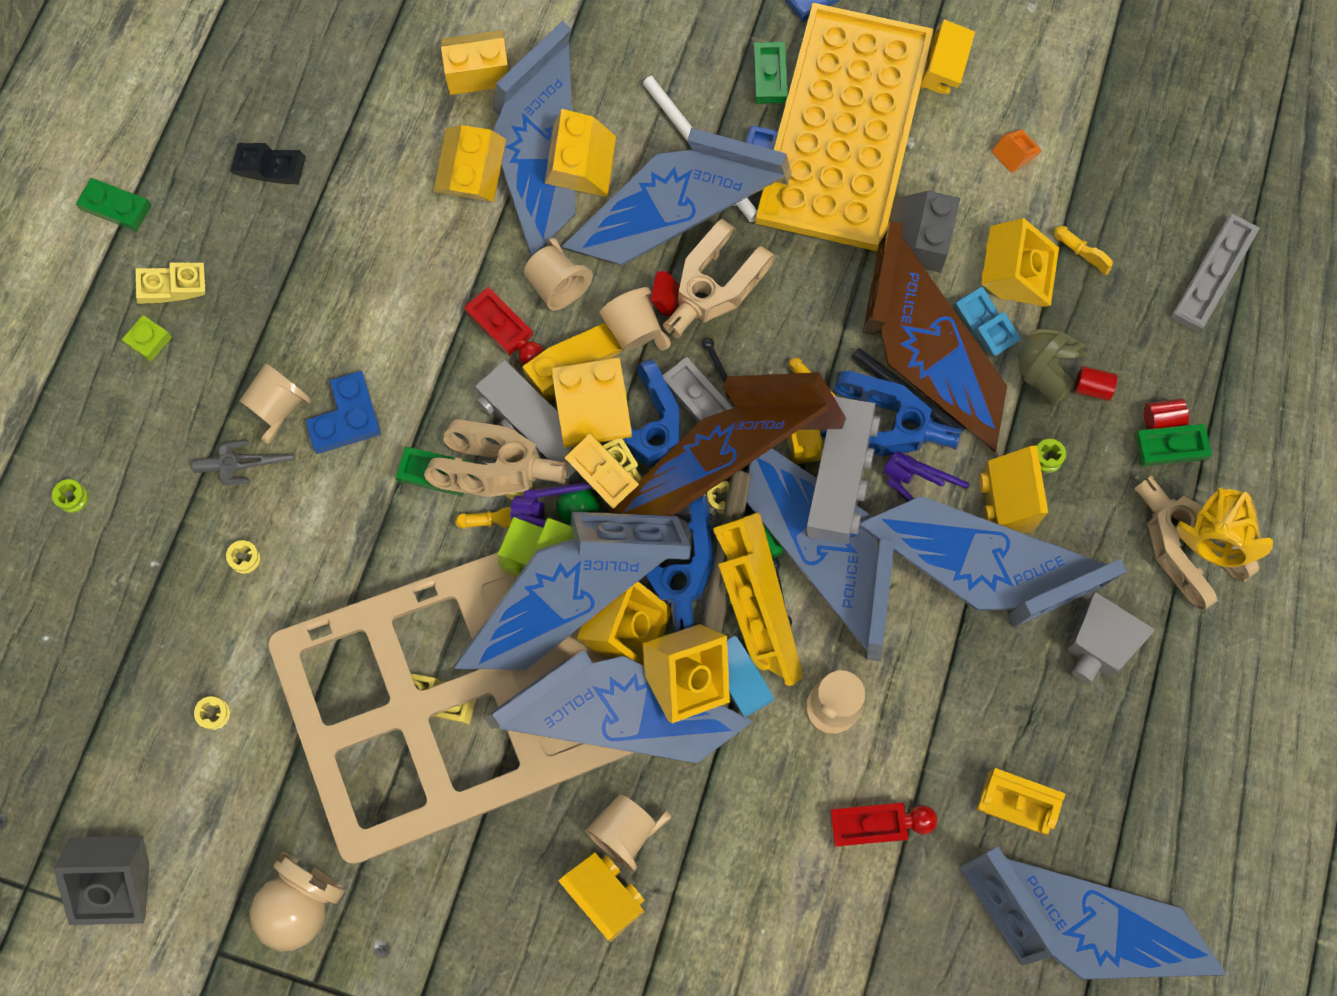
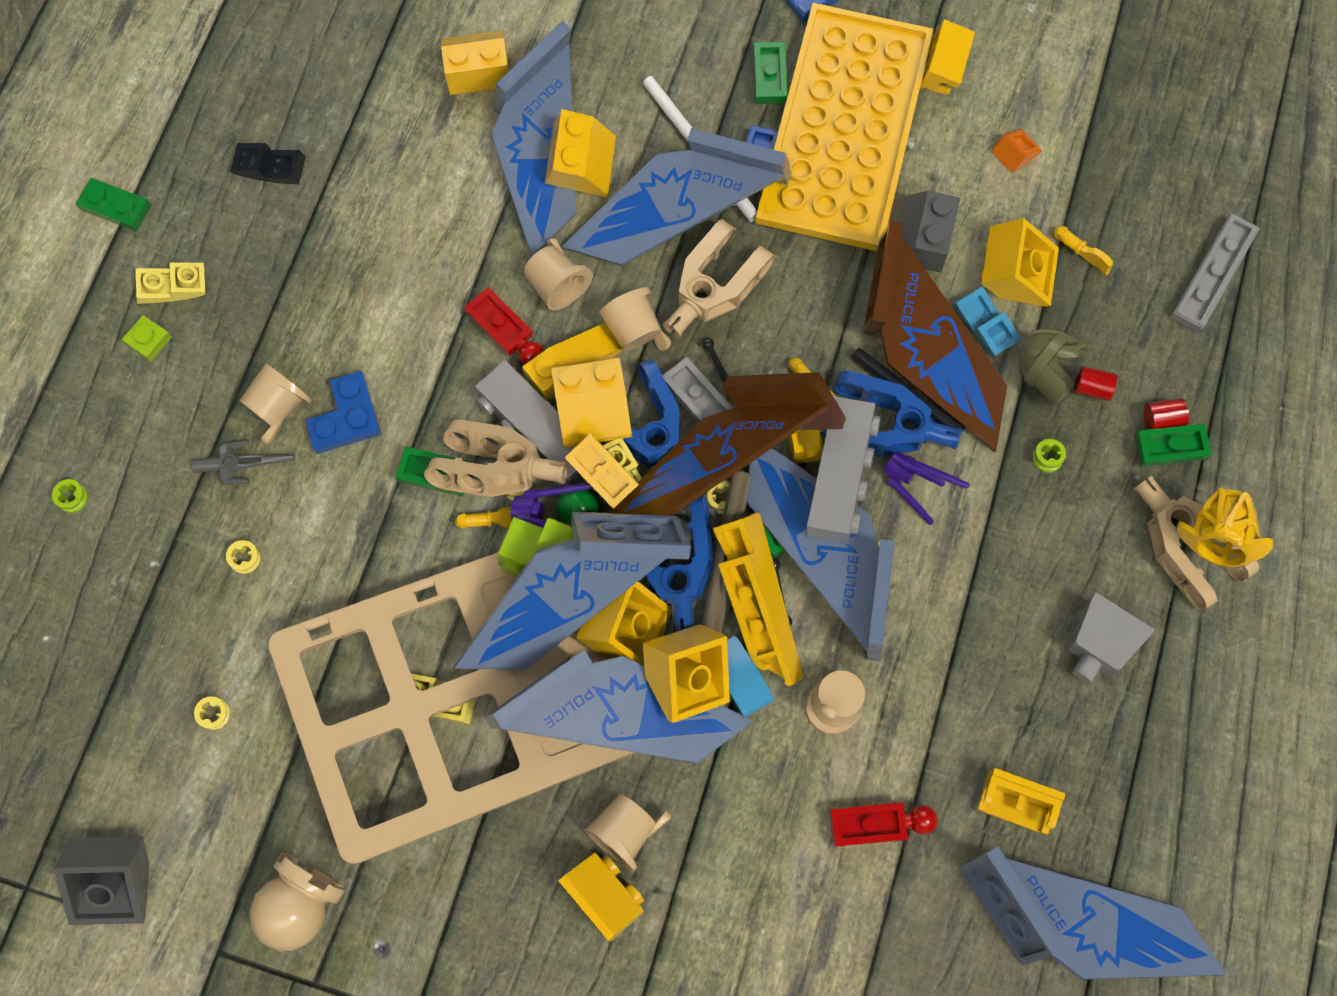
(470, 163): yellow slope -> none
(665, 293): red tile -> none
(989, 562): sand blue piece -> none
(1014, 490): yellow slope -> none

